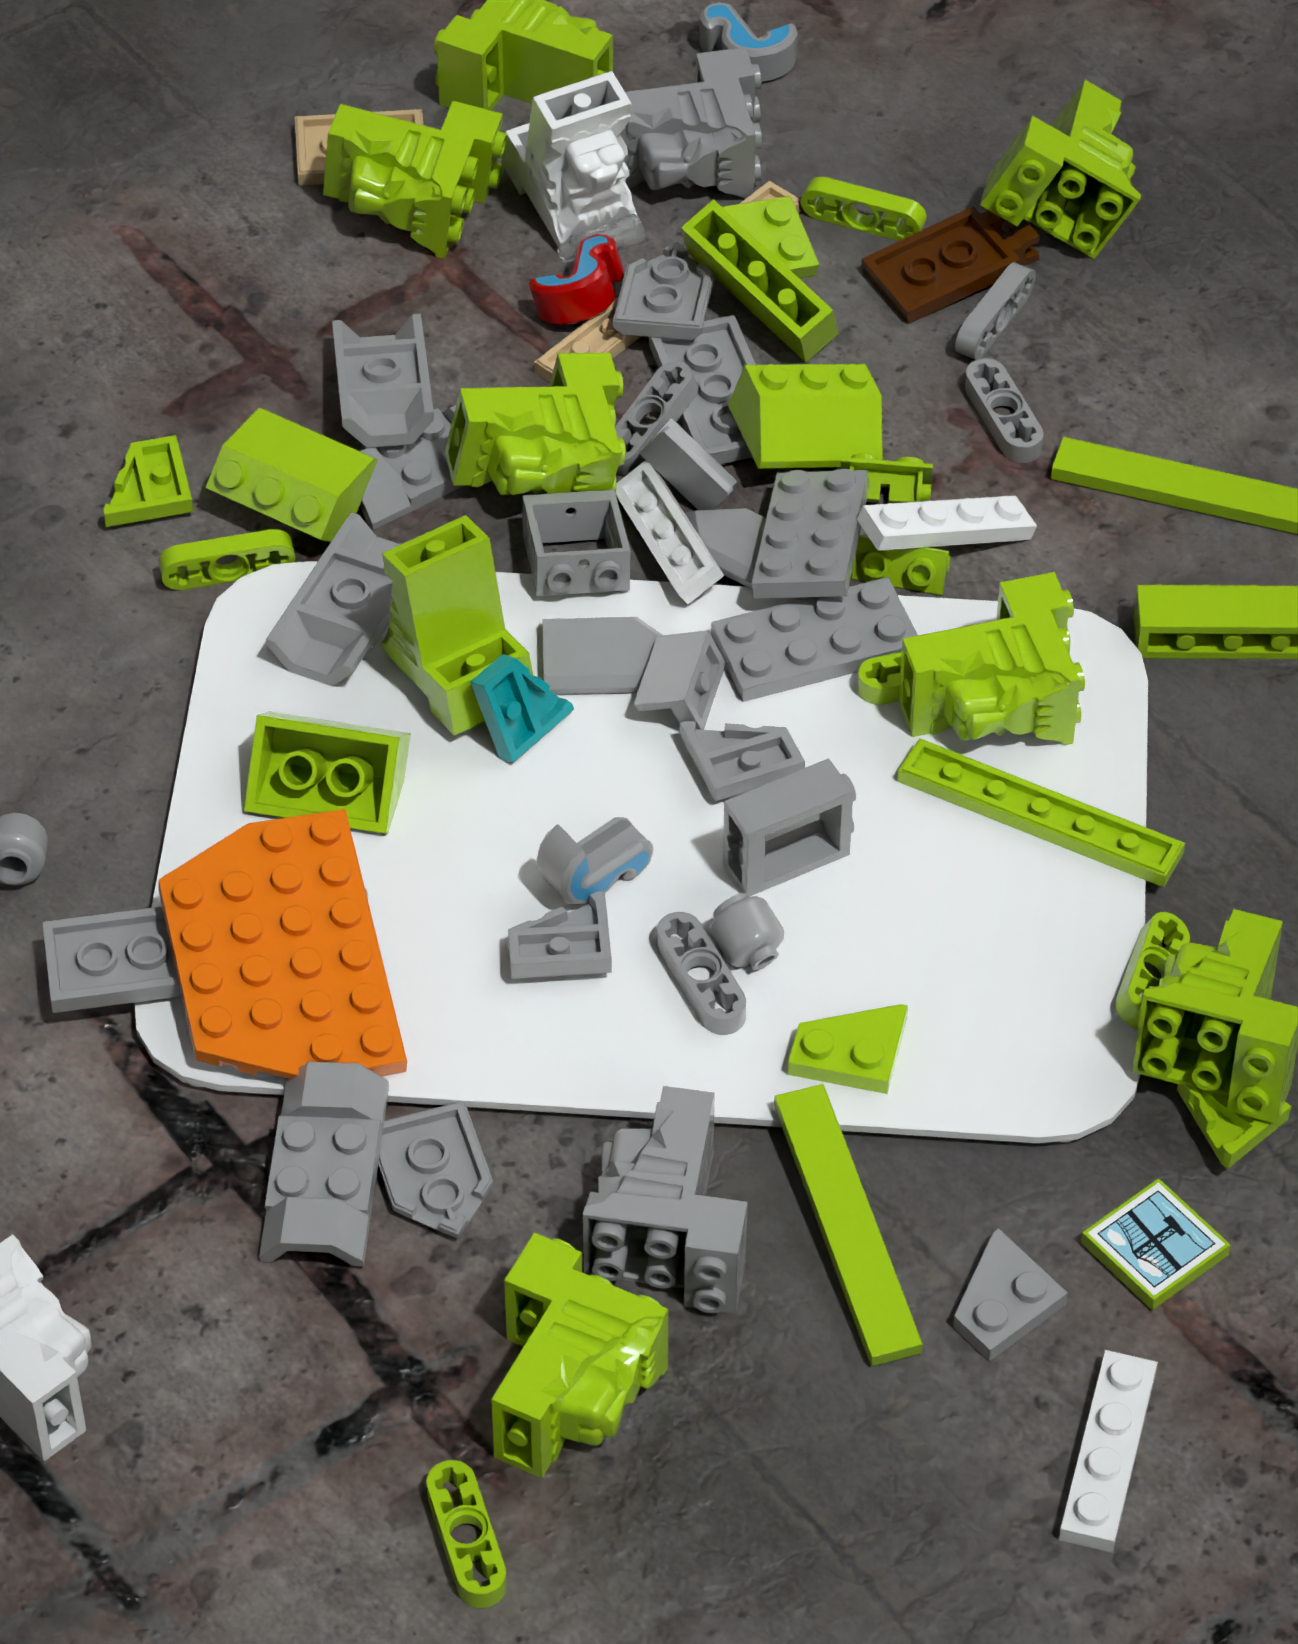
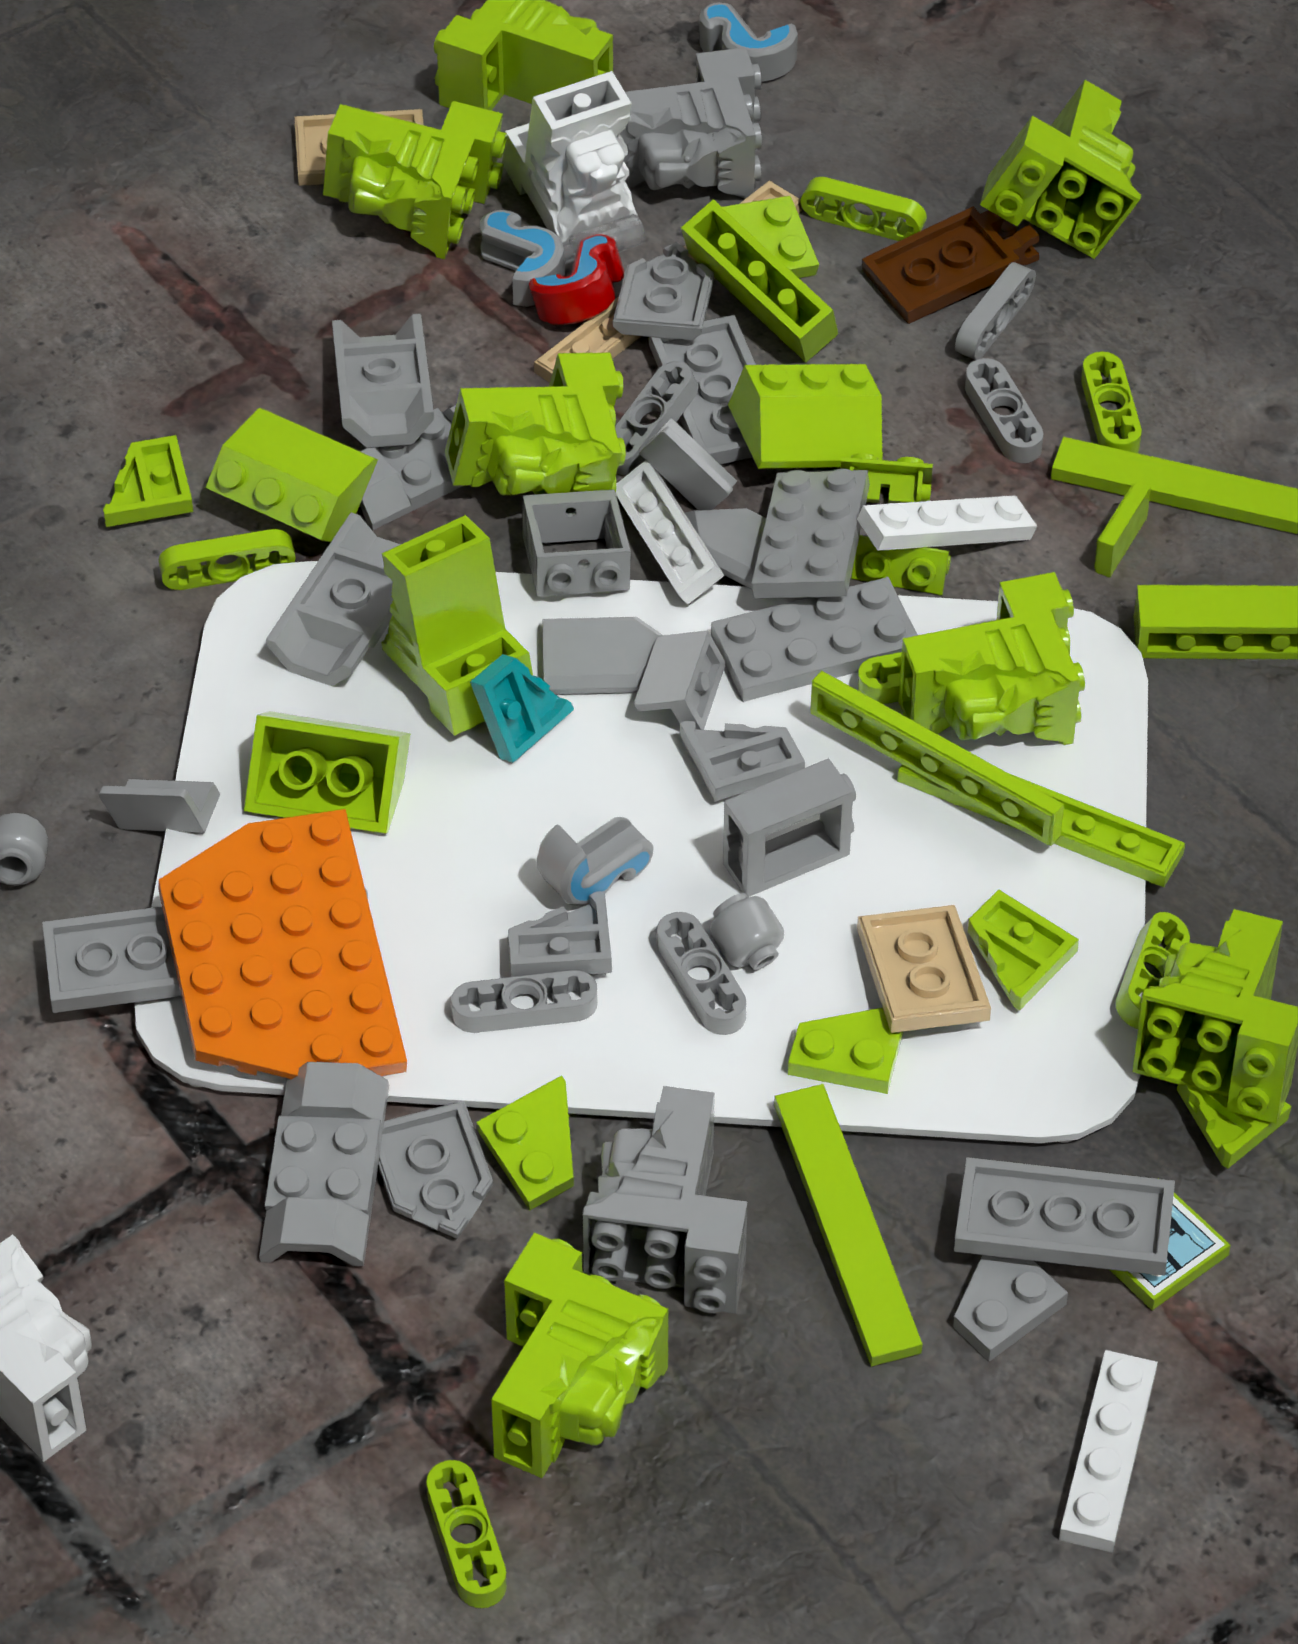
(161, 804): none -> light grey panel
(526, 249): none -> light grey animal
(533, 1142): none -> lime wing
(538, 985): none -> light grey beam
(923, 968): none -> tan tile
(937, 758): none -> lime tile
(1019, 946): none -> lime wing
(1065, 1216): none -> light grey plate
(1115, 390): none -> lime beam
(1122, 529): none -> lime tile

